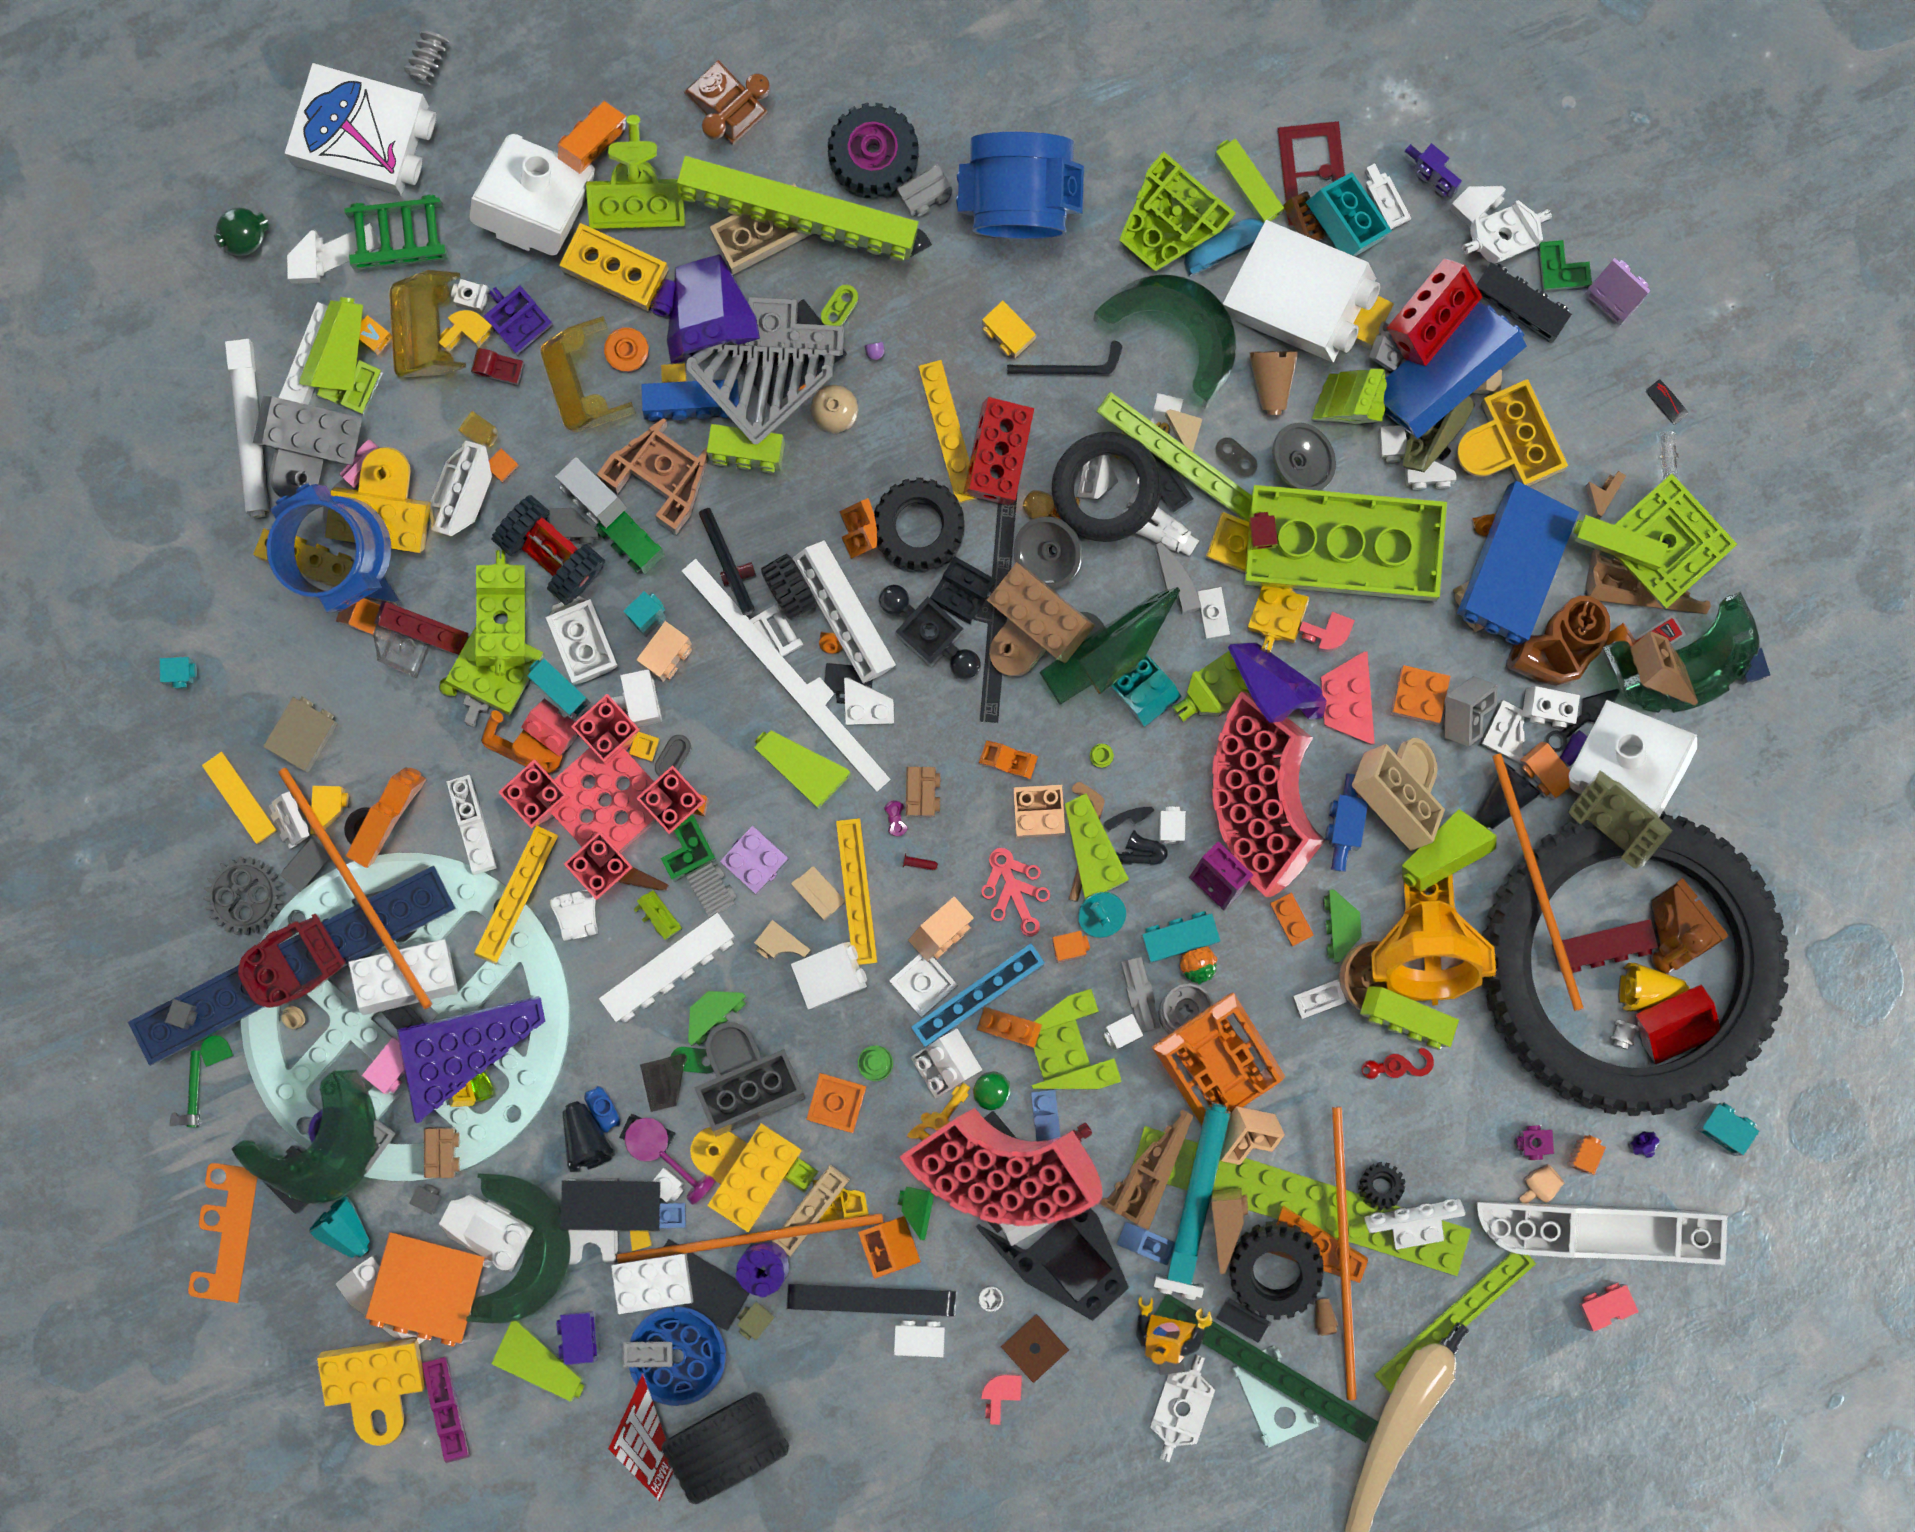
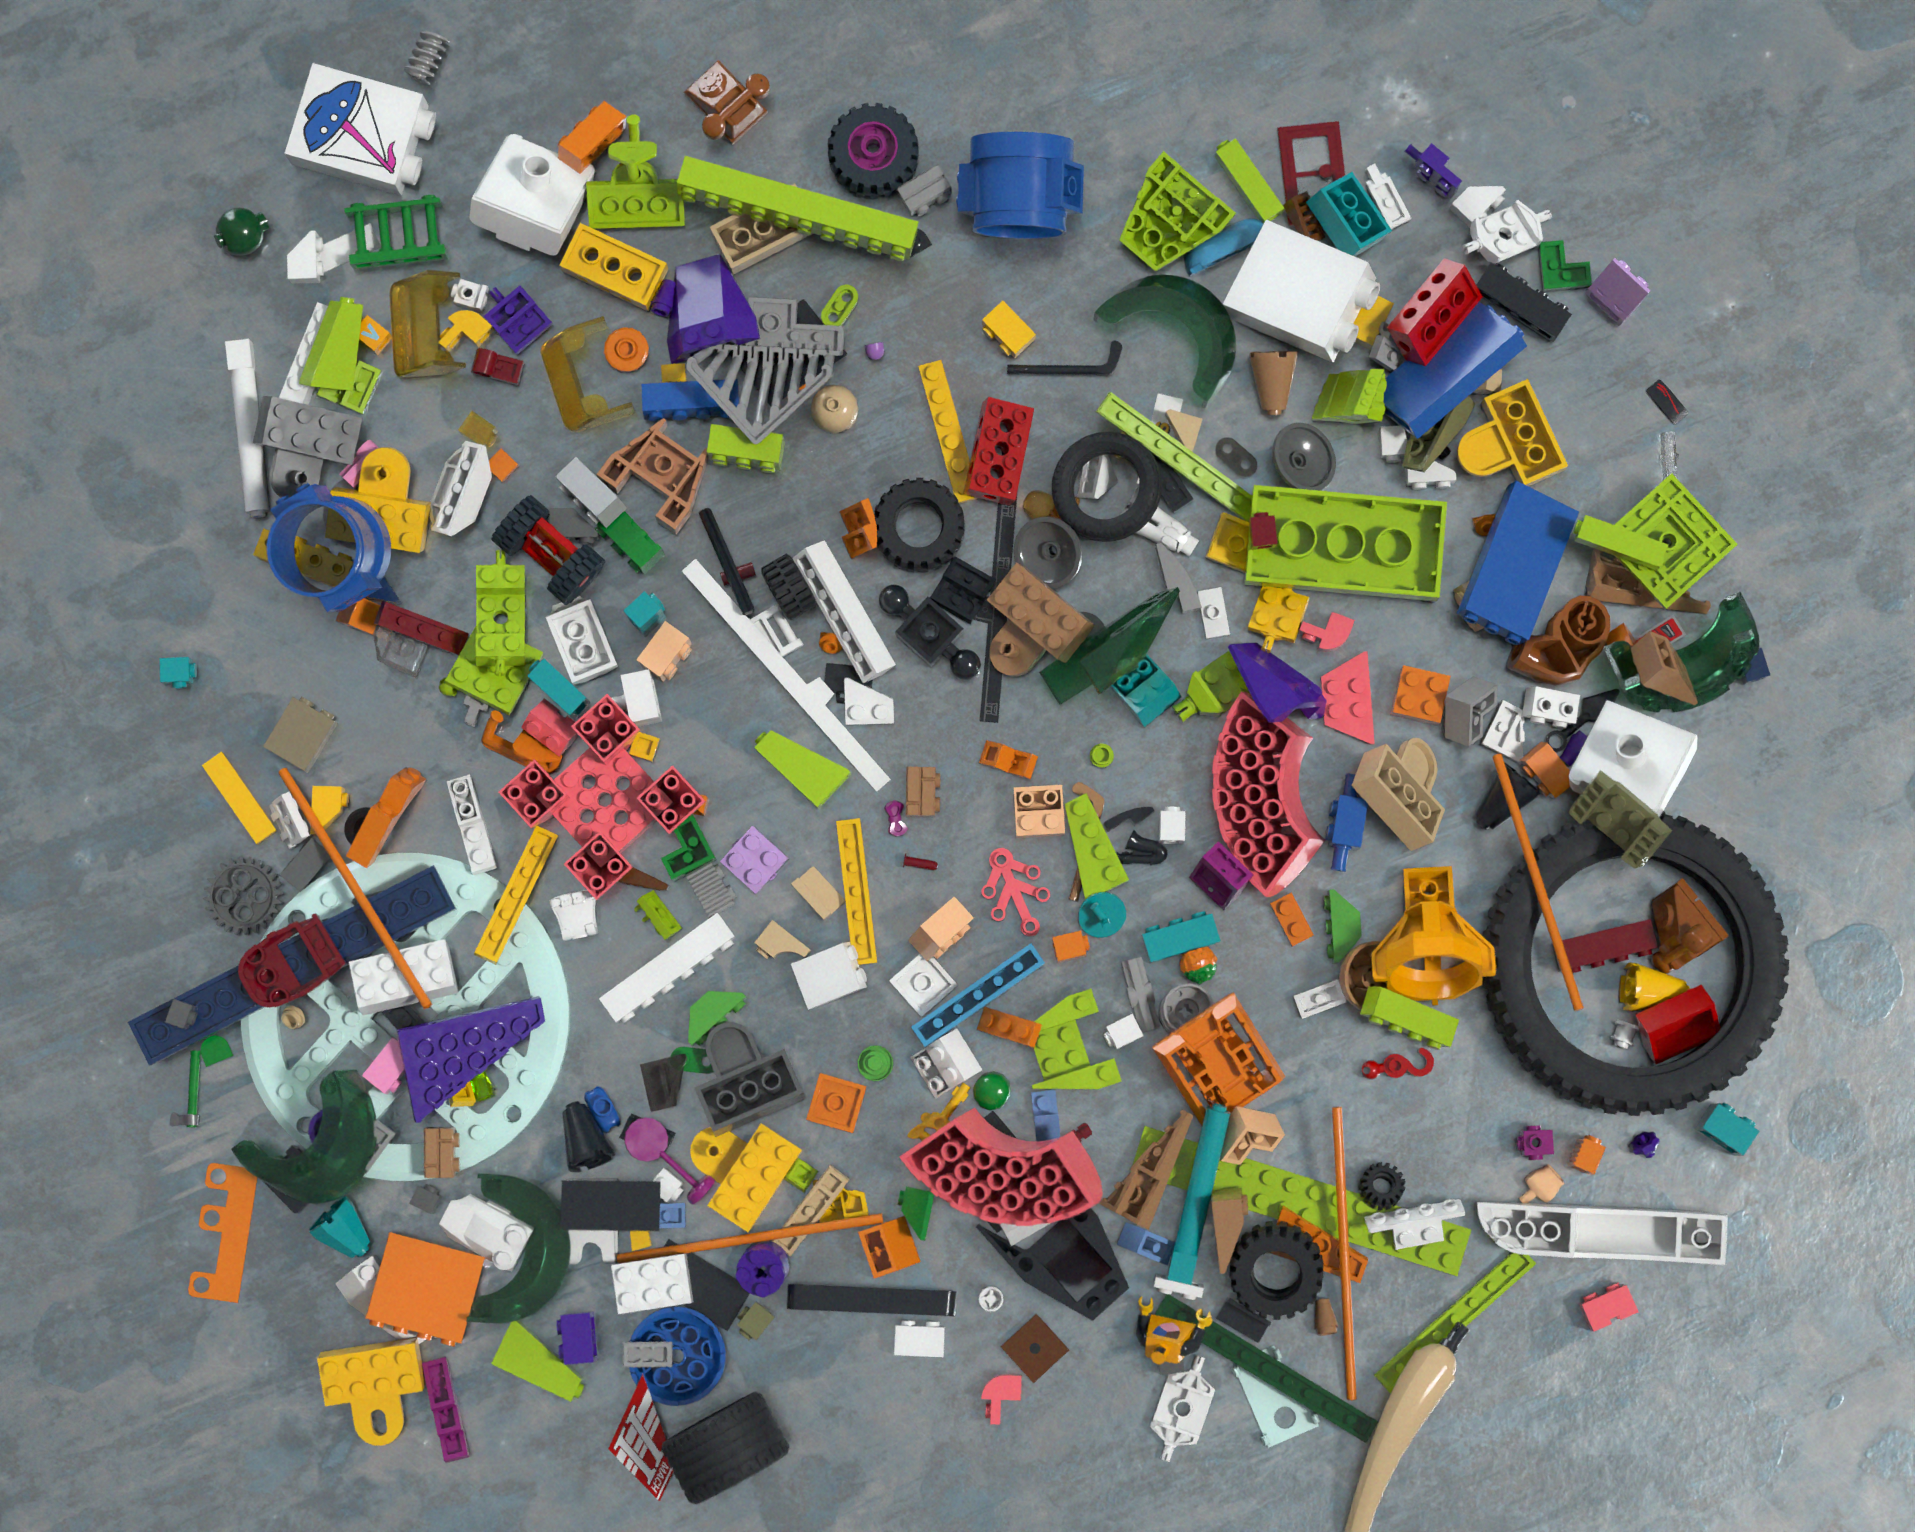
(673, 754): dark grey tile -> none
(1455, 846): lime slope -> none
(1601, 498): medium nougat slope -> none

